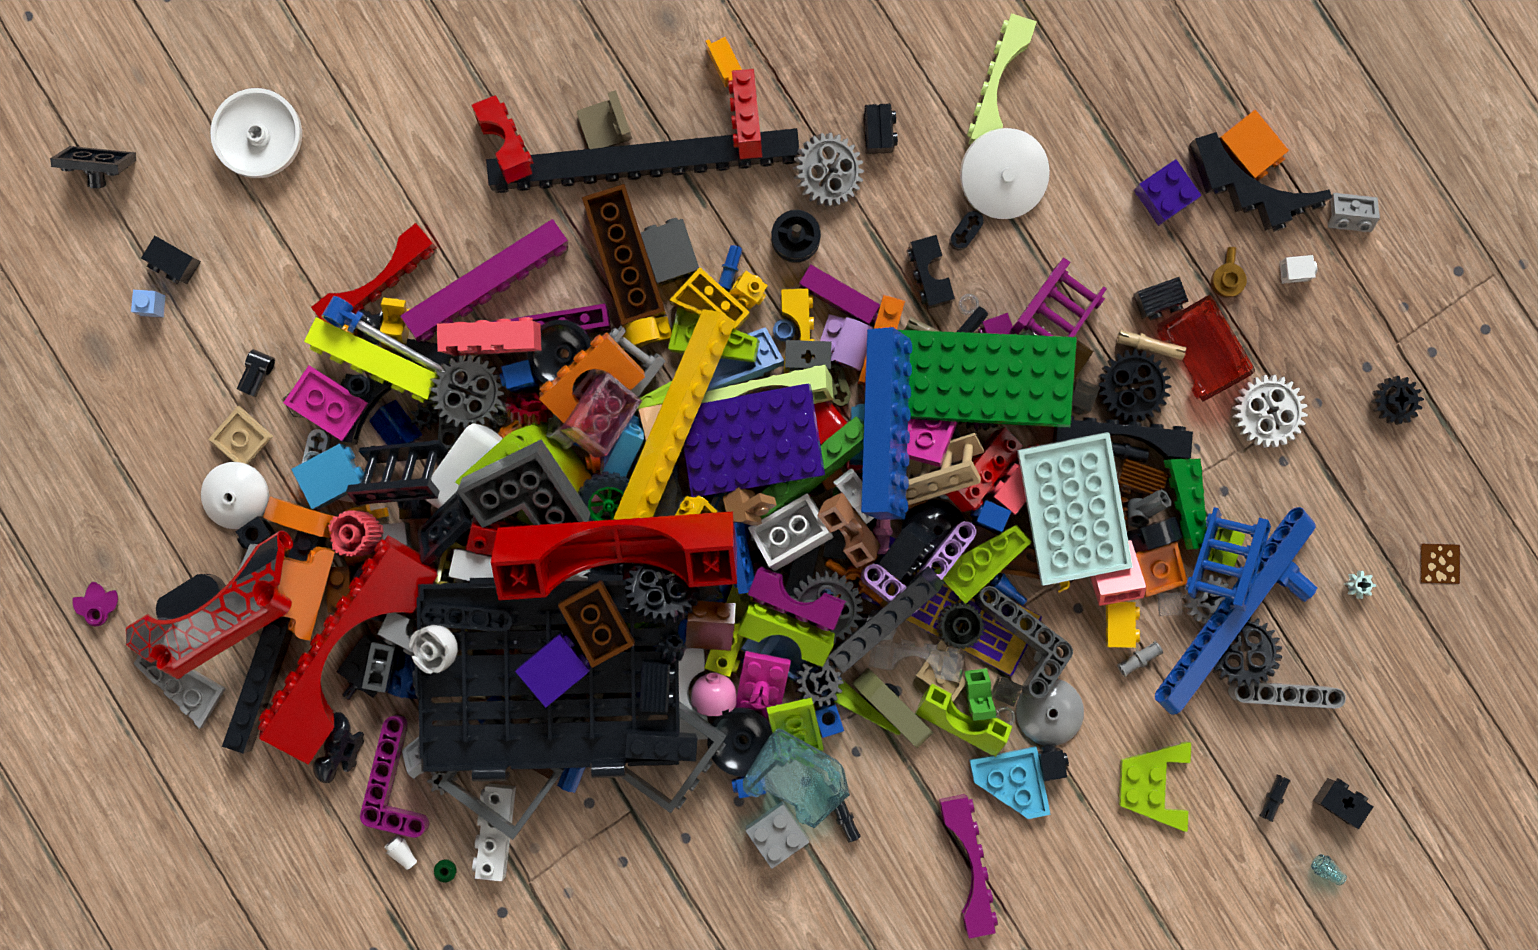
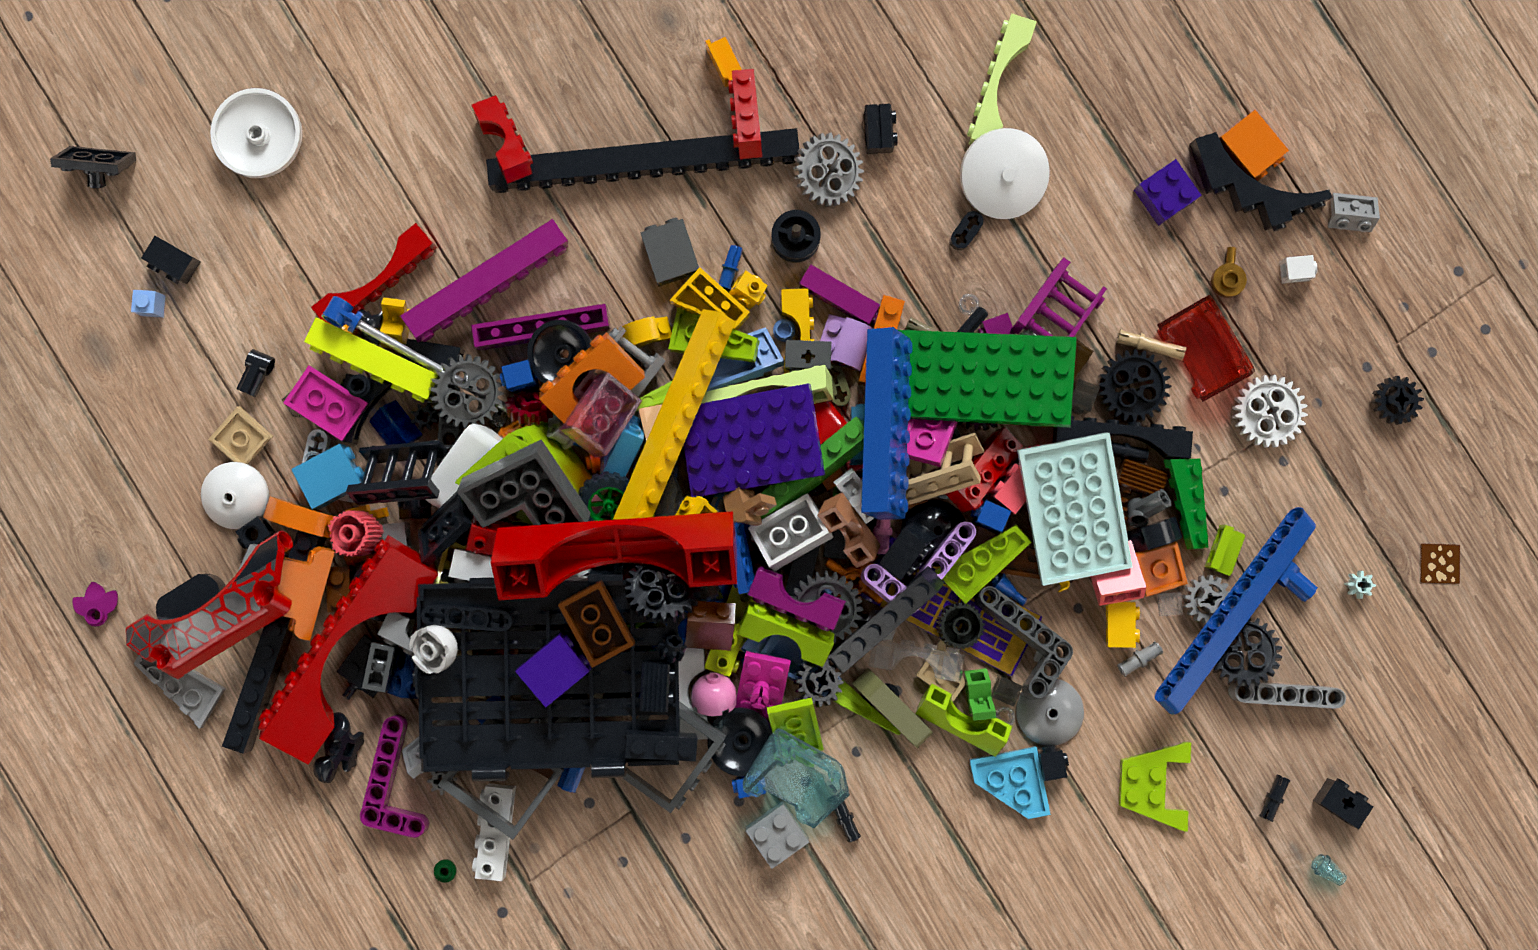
(400, 851): white cone -> none
(489, 337): coral wedge -> none
(604, 123): dark tan bracket -> none
(623, 254): reddish brown brick -> none
(829, 729): blue brick -> none
(933, 291): black arch -> none
(977, 911): magenta arch -> none
(1160, 298): black brick -> none
(1246, 574): blue fence -> none

